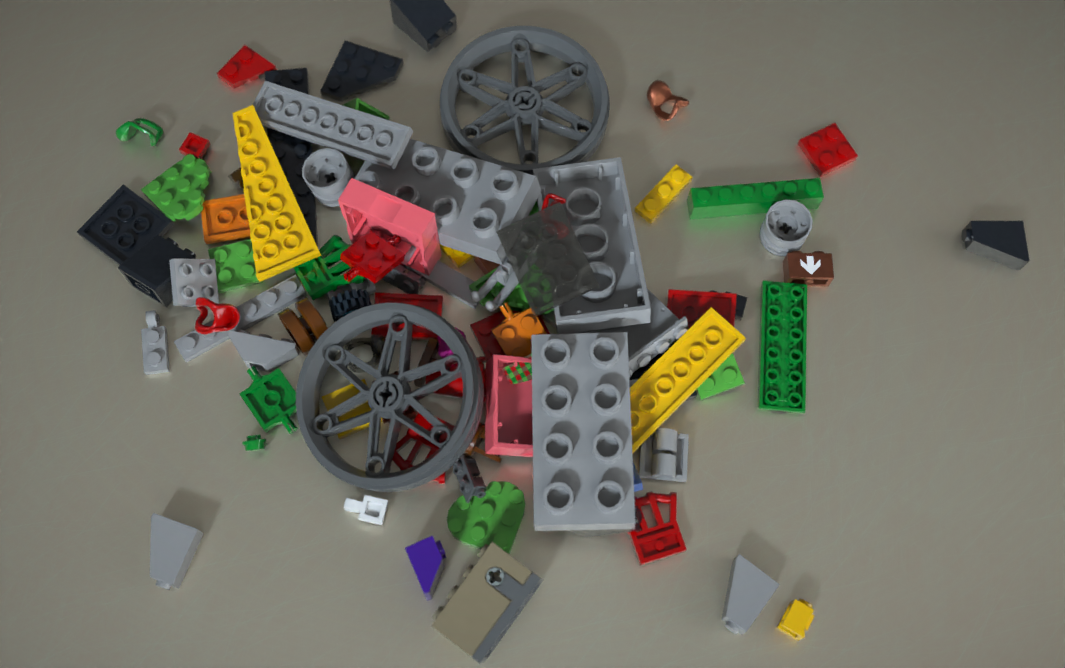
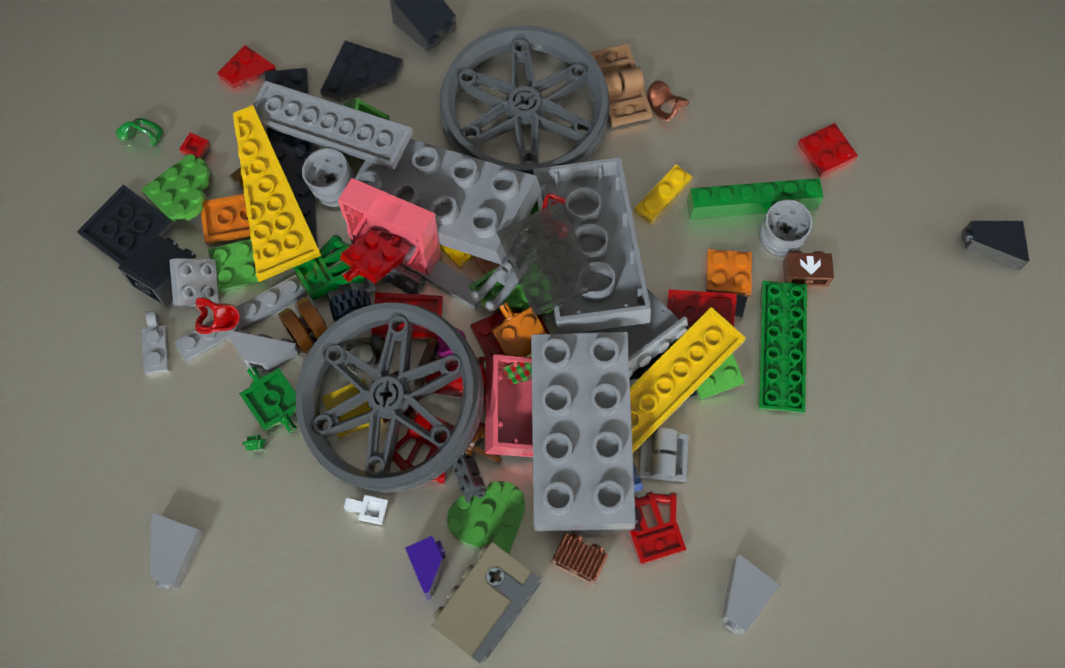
(580, 557): none -> copper brick
(624, 85): none -> medium nougat plate
(729, 271): none -> orange plate
(797, 618): yellow window -> none

